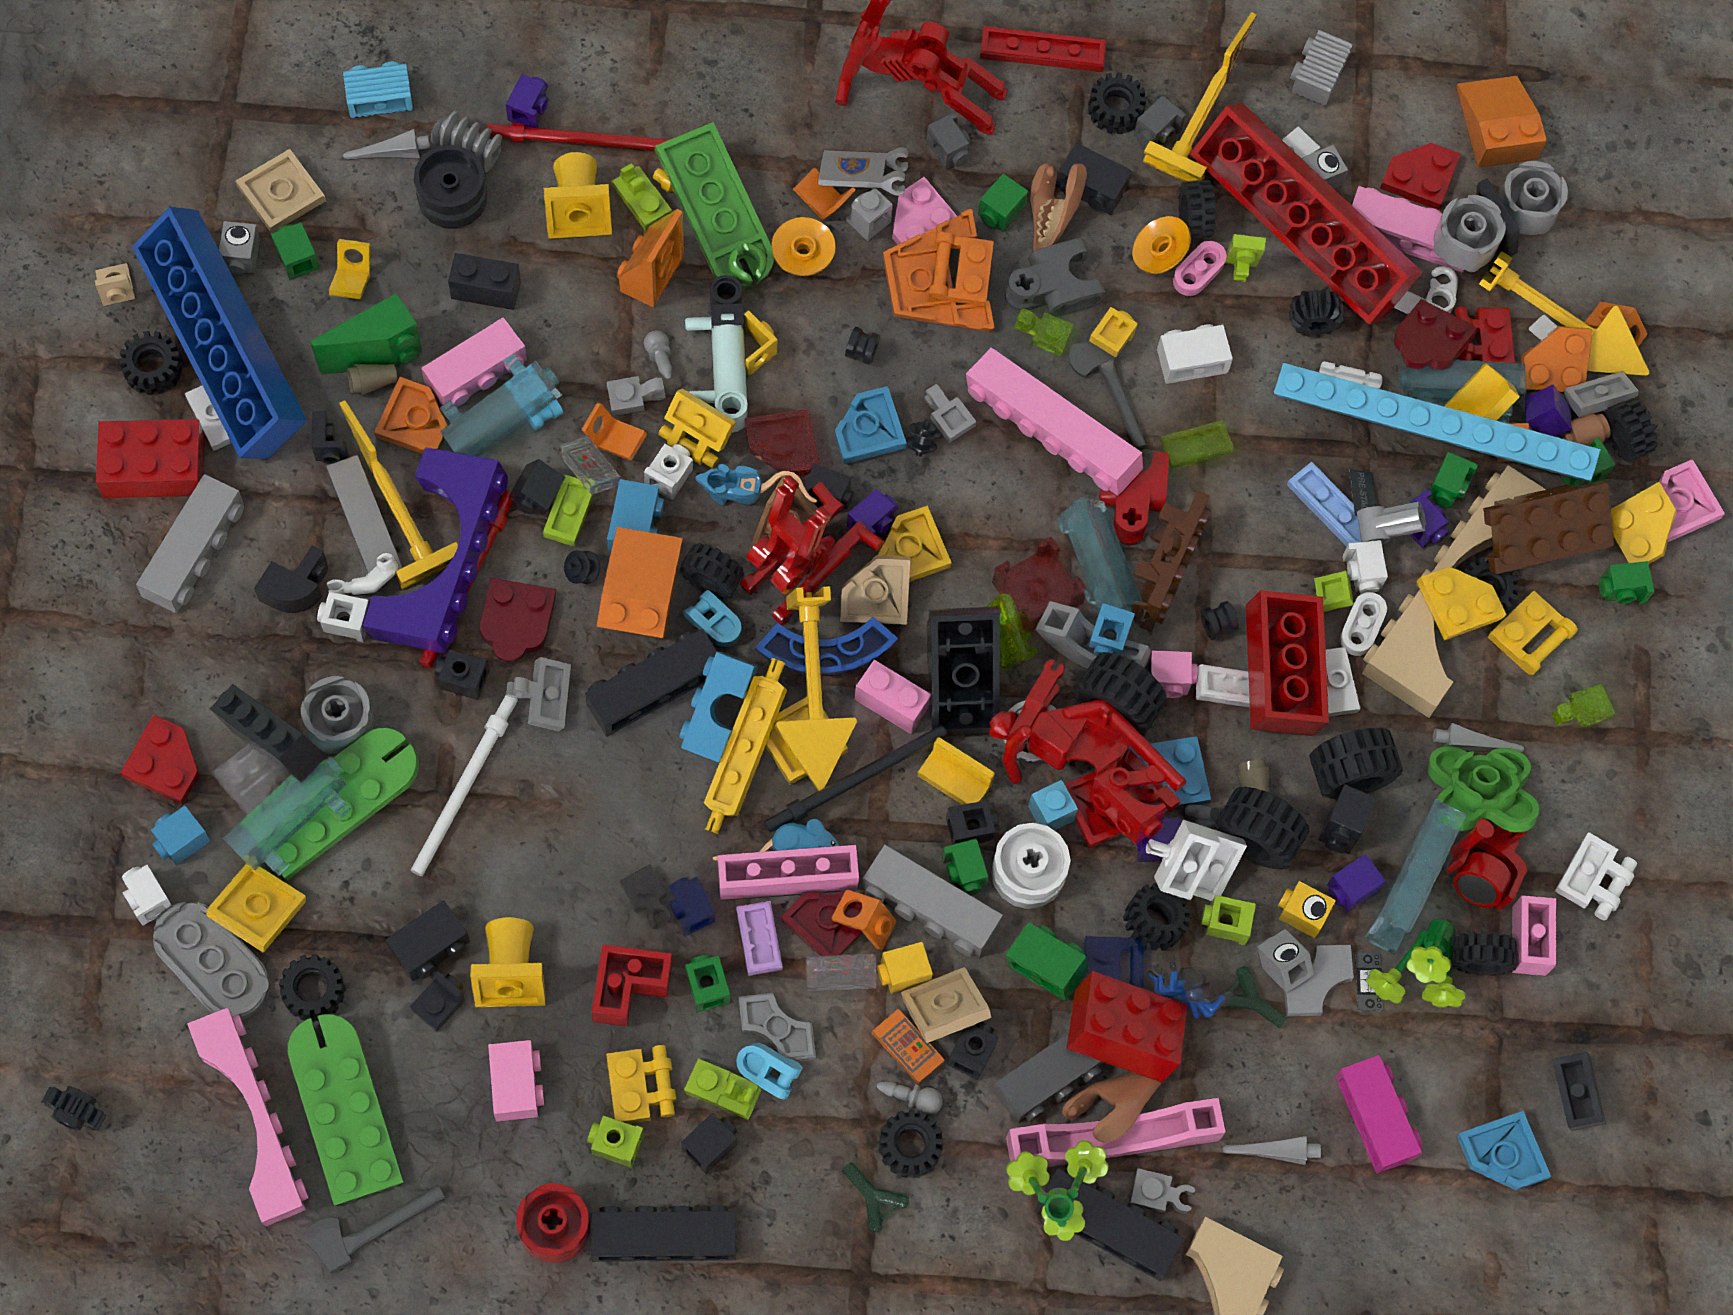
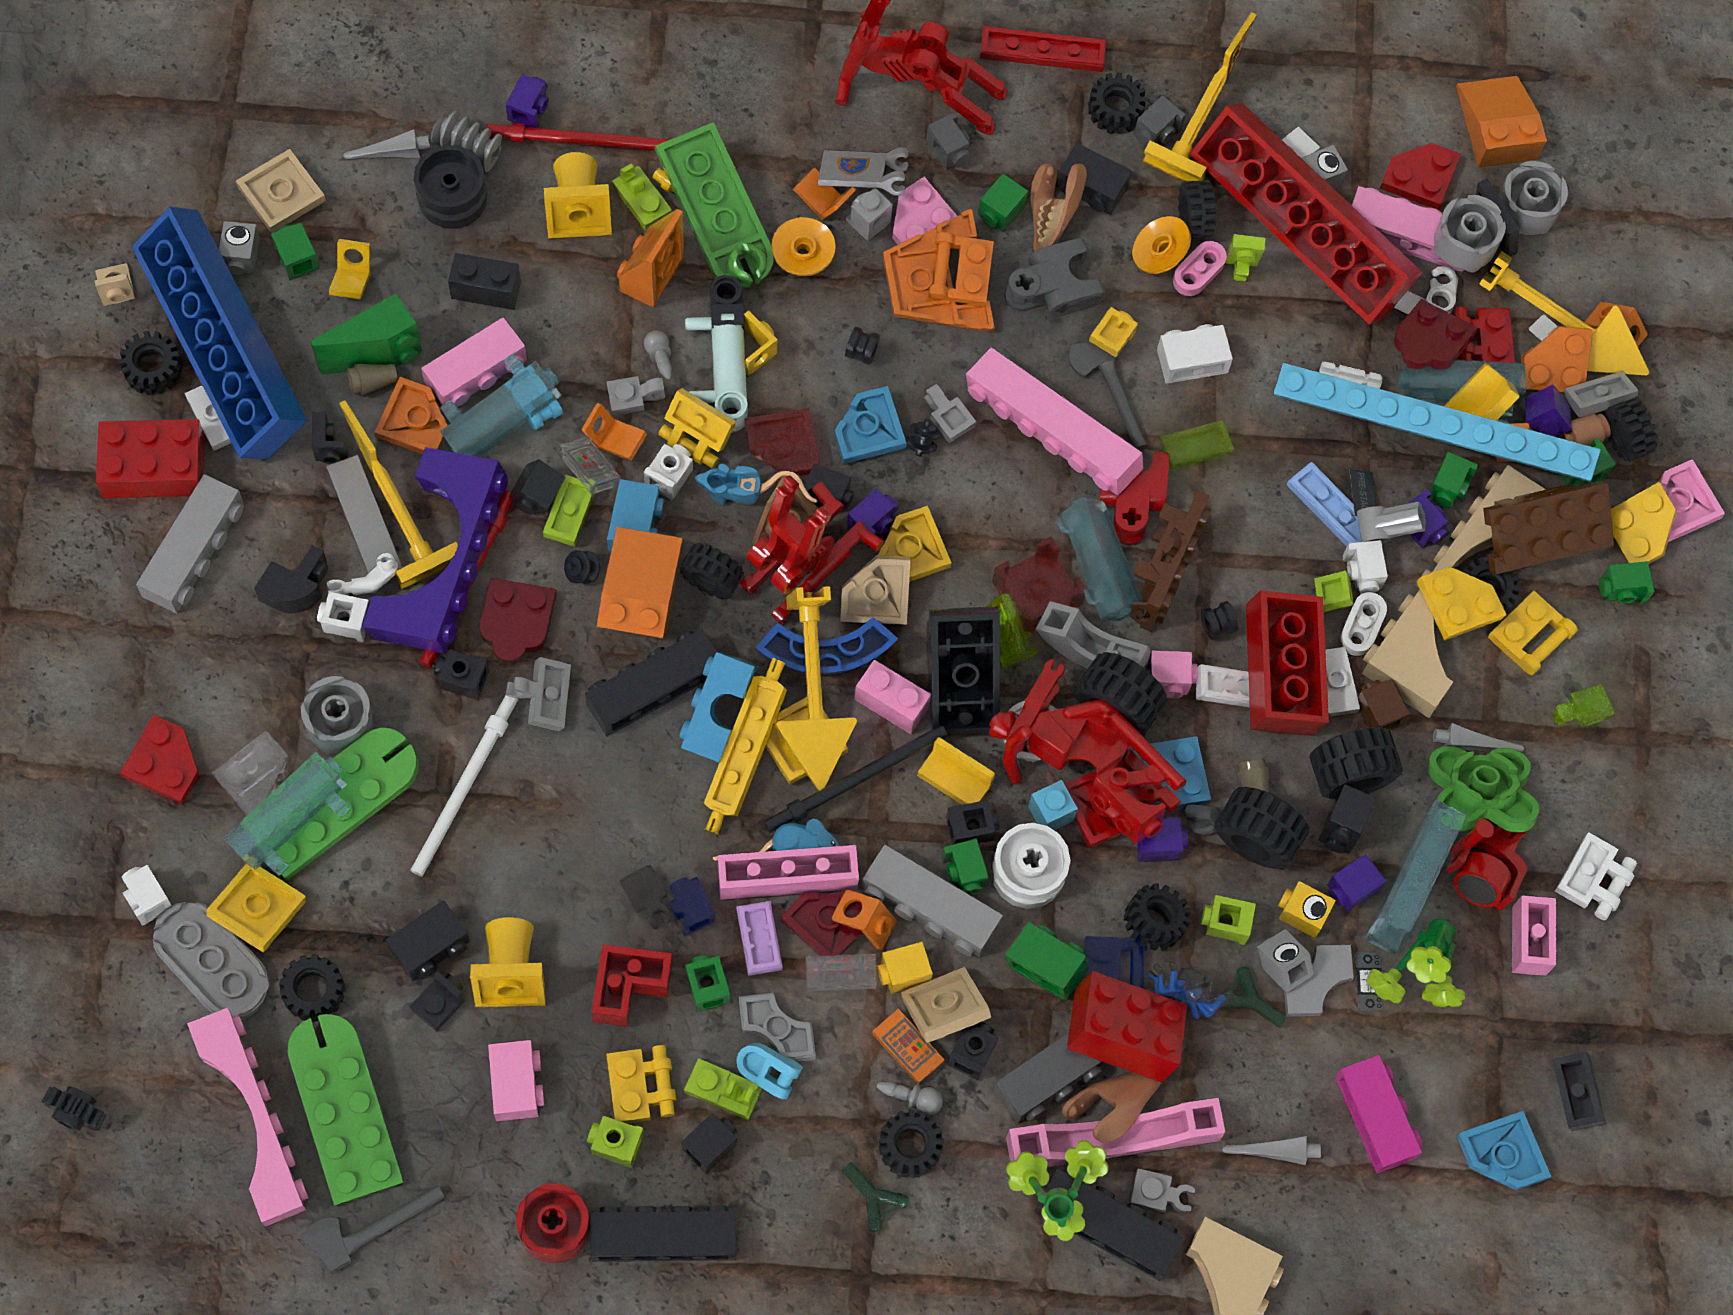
(178, 835): dark azure brick -> none
(267, 733): black brick -> none
(377, 89): medium azure brick -> none
(723, 628): medium azure plate -> none
(1049, 332): clear neon green plate -> none
(1111, 620): dark azure brick -> none
(1196, 861): white plate -> none
(1316, 312): black gear -> none
(1321, 67): light grey brick -> none
(1382, 705): none -> reddish brown brick
(1484, 953): black tyre -> none

